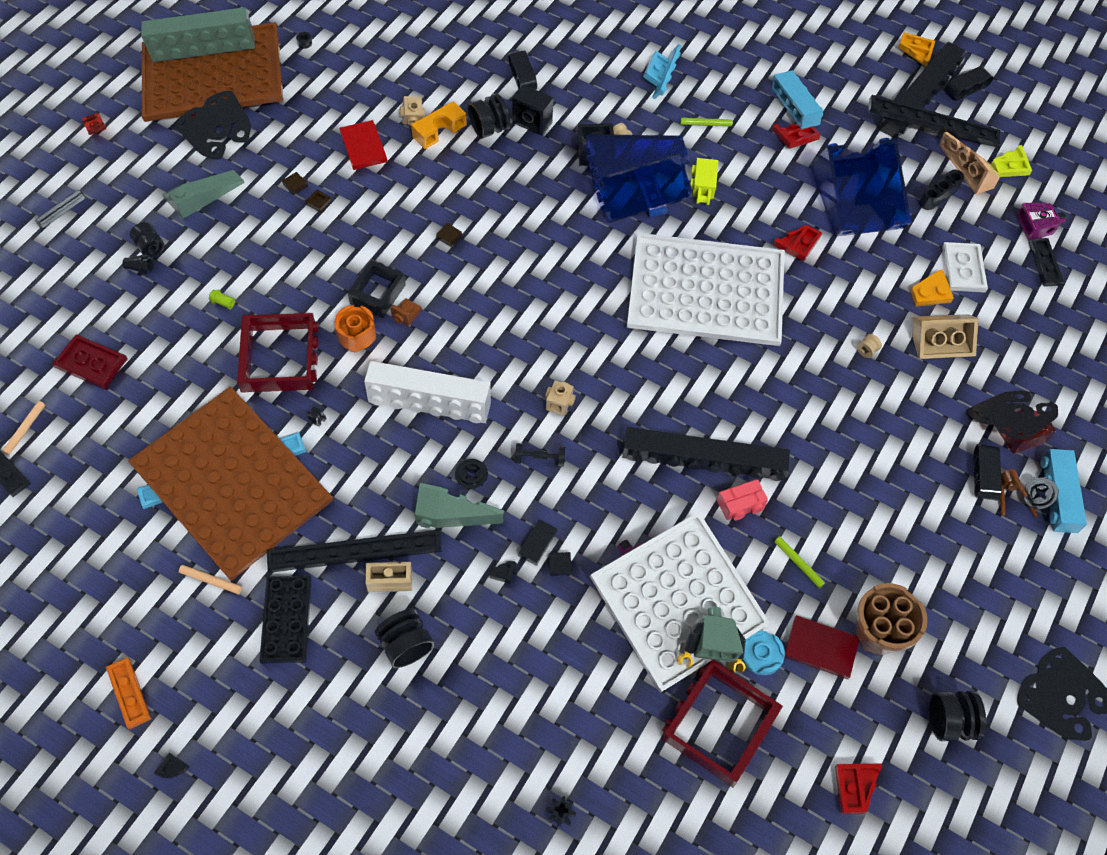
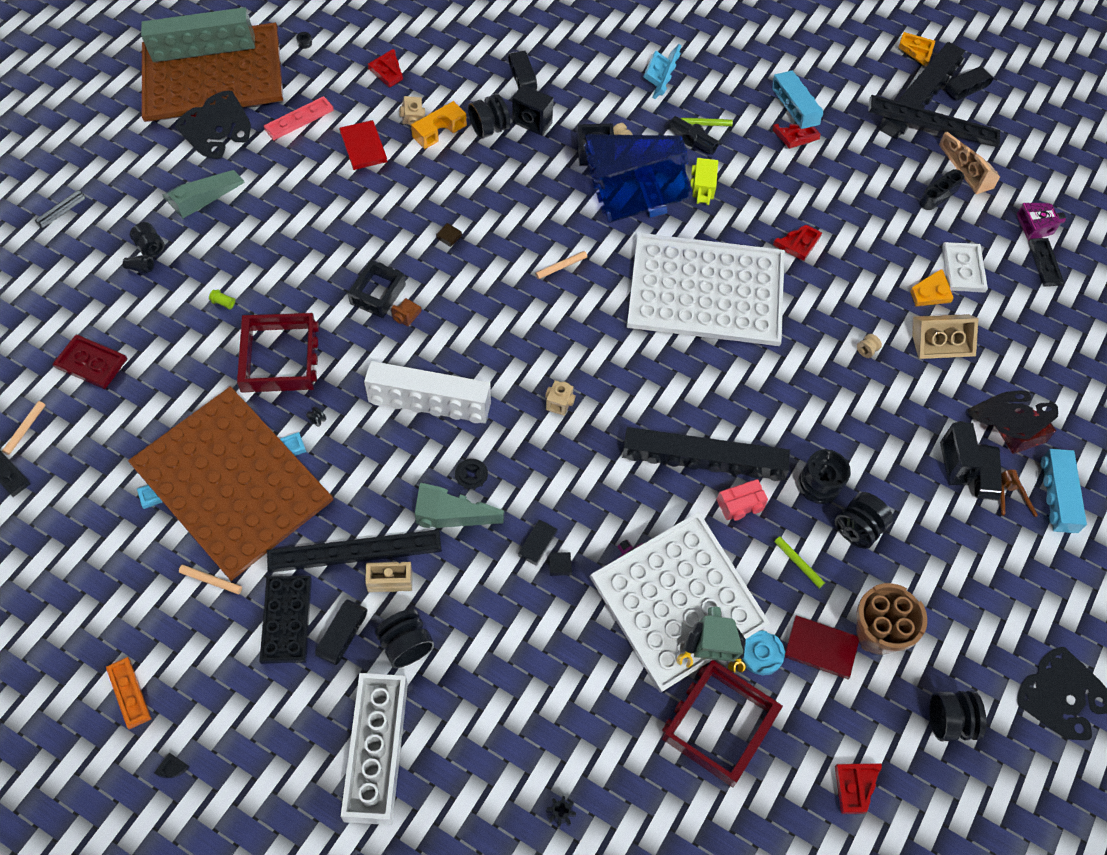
(93, 123): clear red plate -> none
(295, 183): dark brown tile -> none
(298, 118): none -> coral tile
(318, 201): dark brown tile -> none
(341, 632): none -> black beam
(355, 328): orange brick -> none
(375, 749): none -> white brick
(387, 68): none -> red wing
(504, 572): black tile -> none
(540, 454): black wheel -> none
(560, 265): none -> light nougat bar
(693, 135): none -> black piece
(824, 476): none -> black wheel
(862, 189): clear blue windscreen -> none
(864, 520): none -> black wheel
(961, 453): none -> black window
(1012, 163): neon yellow wing -> none
(1043, 485): gear -> none

